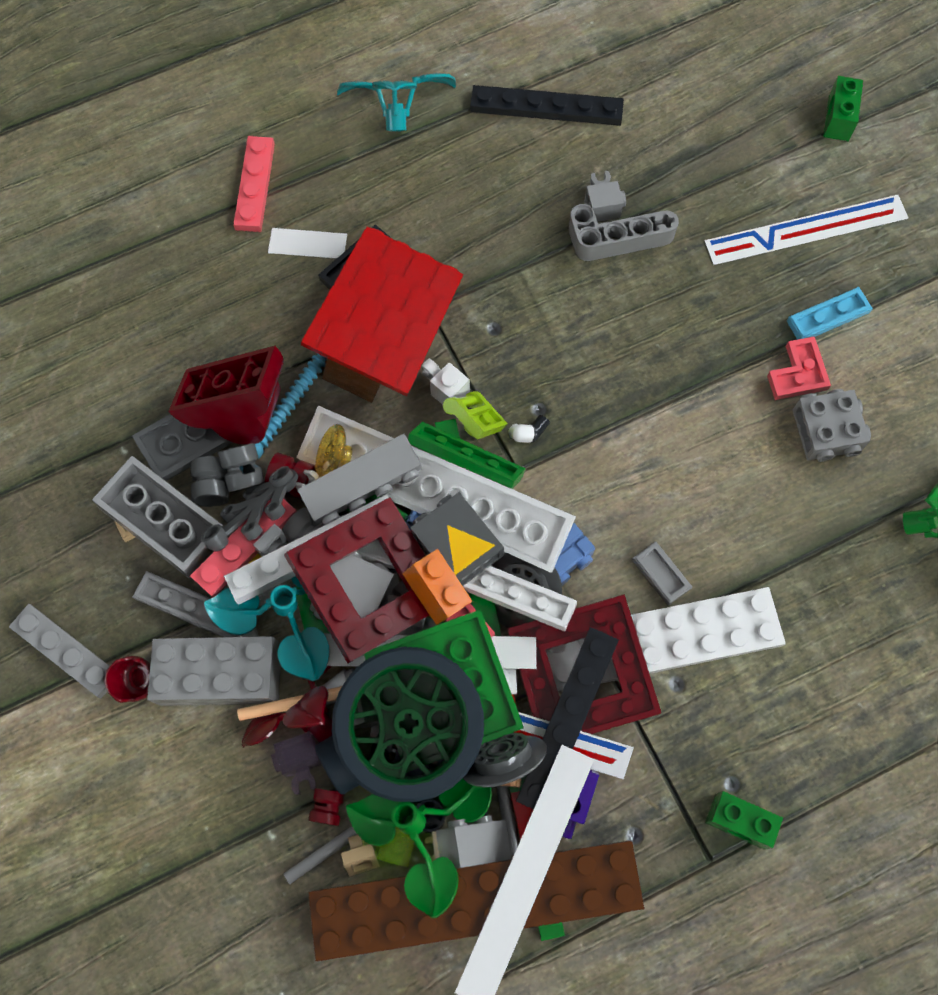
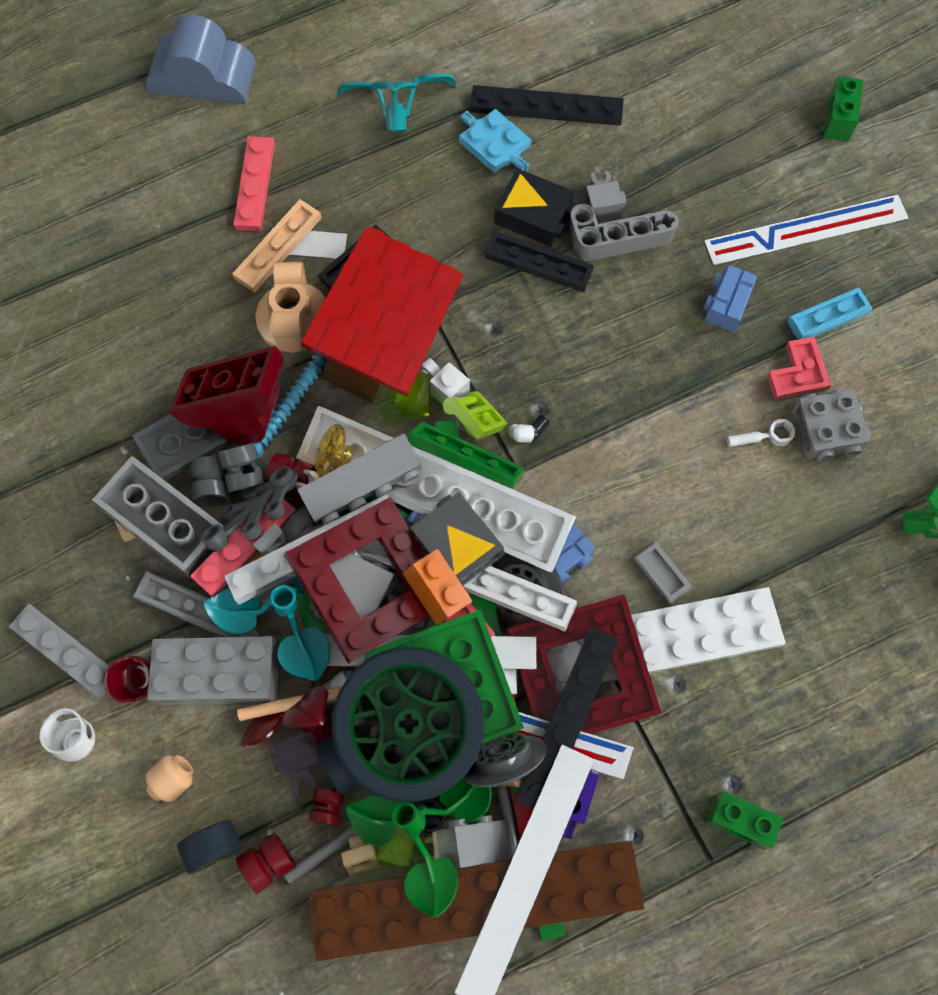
(59, 739): none -> white helmet
(169, 778): none -> light nougat head
(201, 63): none -> sand blue brick
(209, 846): none -> black wheel
(261, 865): none -> dark red wheel
(277, 245): none -> light nougat plate
(288, 326): none -> light nougat piece
(418, 399): none -> clear neon green brick
(494, 141): none -> medium azure plate
(534, 207): none -> black brick
(539, 261): none -> black plate
(730, 299): none -> medium blue brick
(754, 437): none -> white piece

